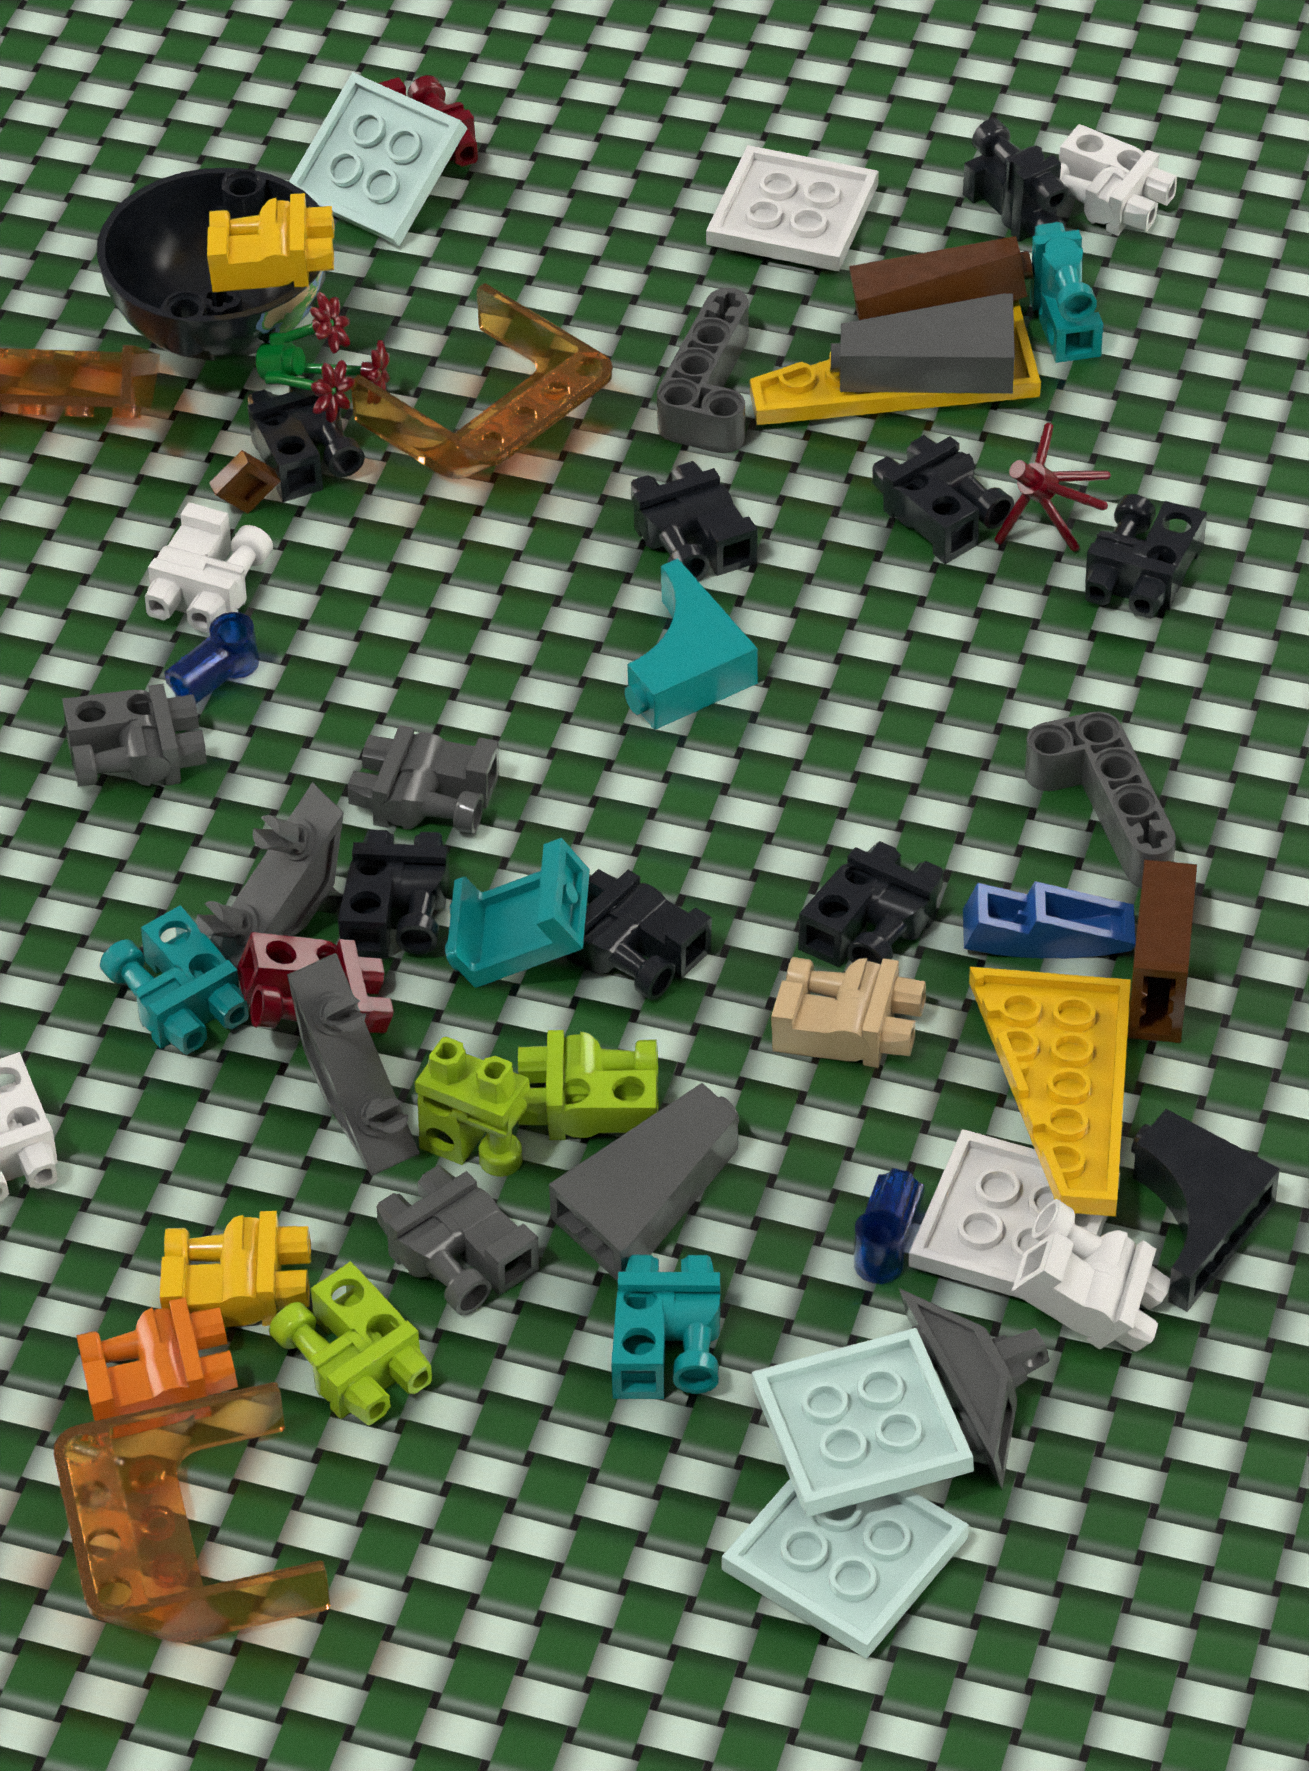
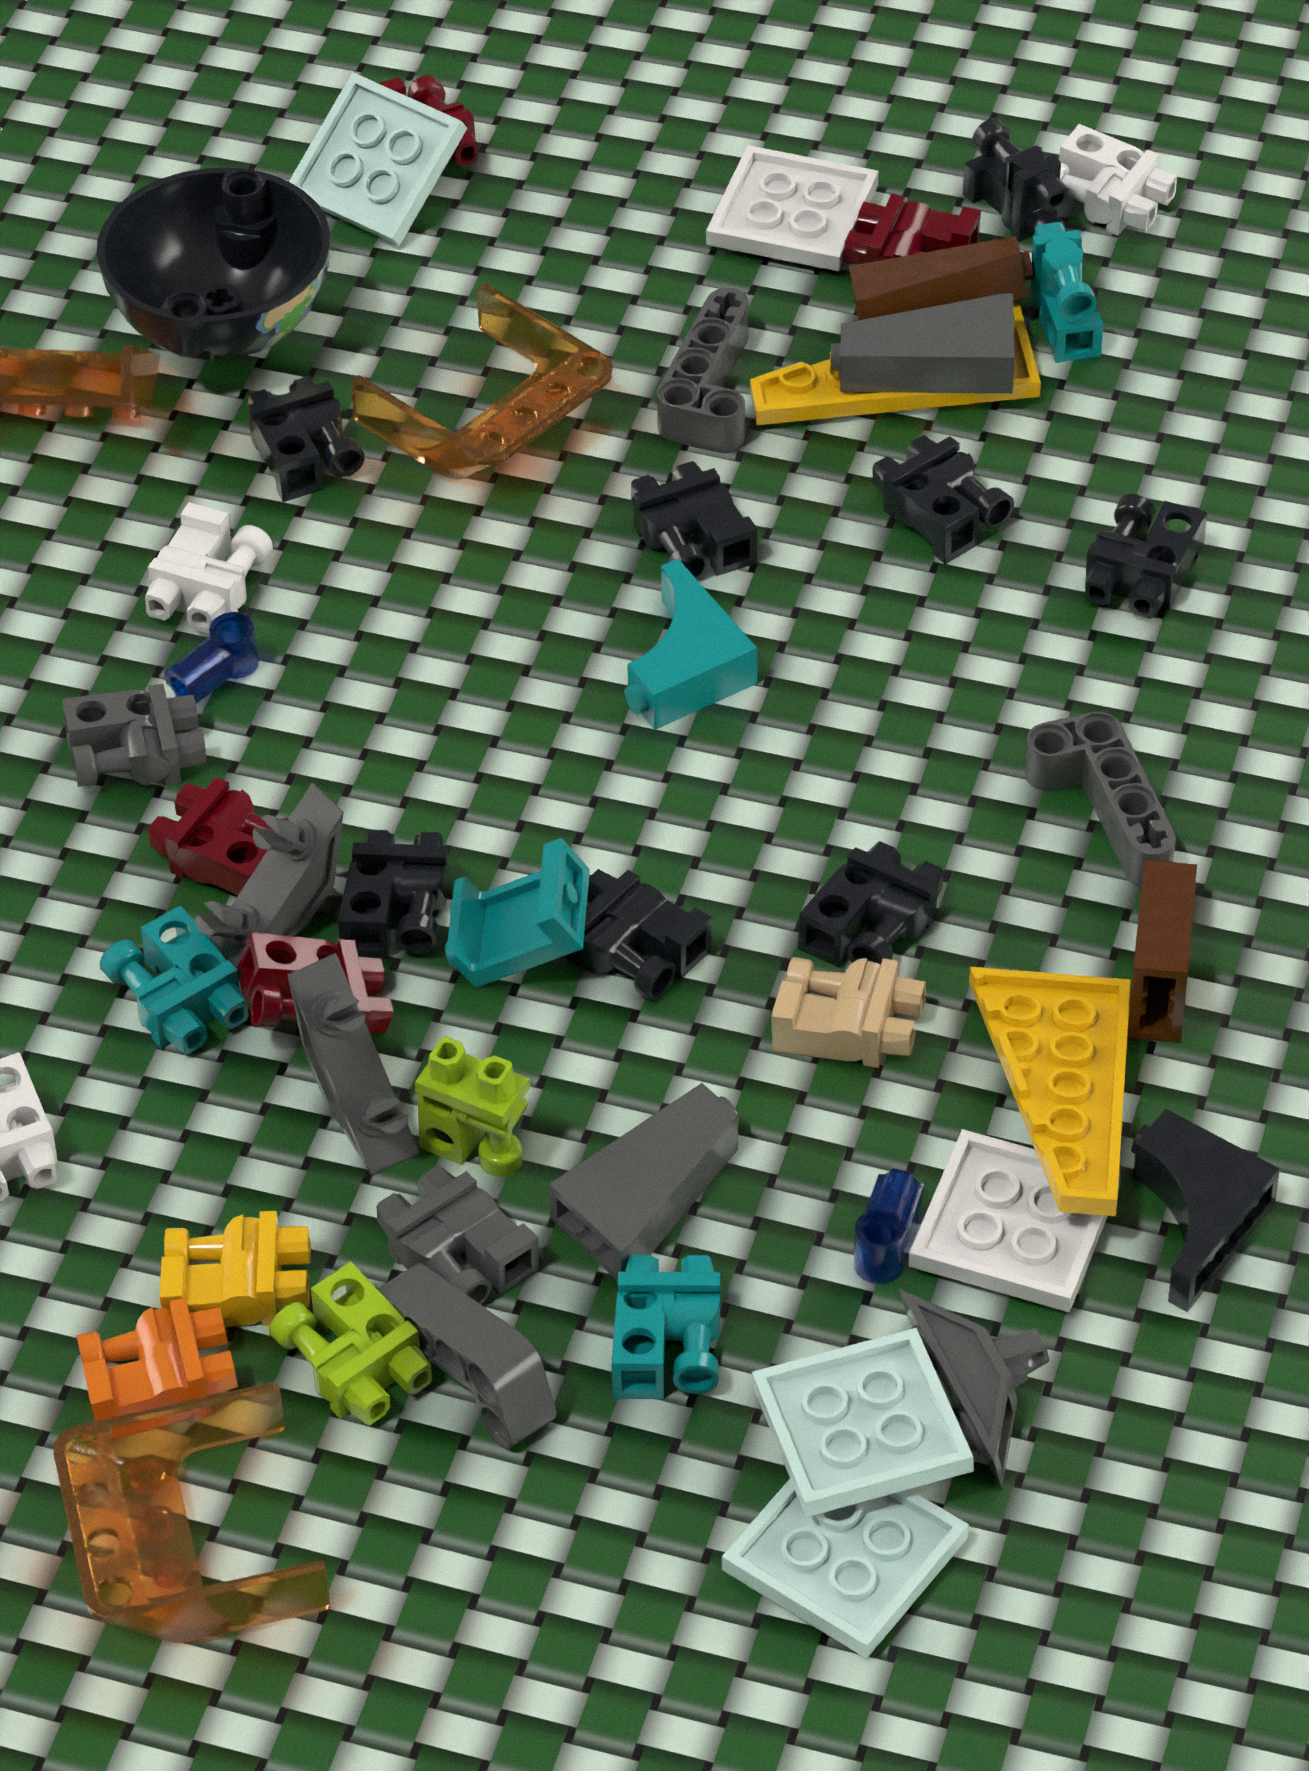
(212, 837): none -> dark red hips
(244, 481): reddish brown tile -> none
(270, 247): yellow hips -> none
(283, 361): plant -> none
(425, 779): dark grey hips -> none
(477, 1352): none -> dark grey beam
(588, 1086): lime hips -> none
(907, 230): none -> dark red hips
(1042, 484): dark red plant -> none
(1046, 923): blue slope -> none
(1093, 1293): white hips -> none

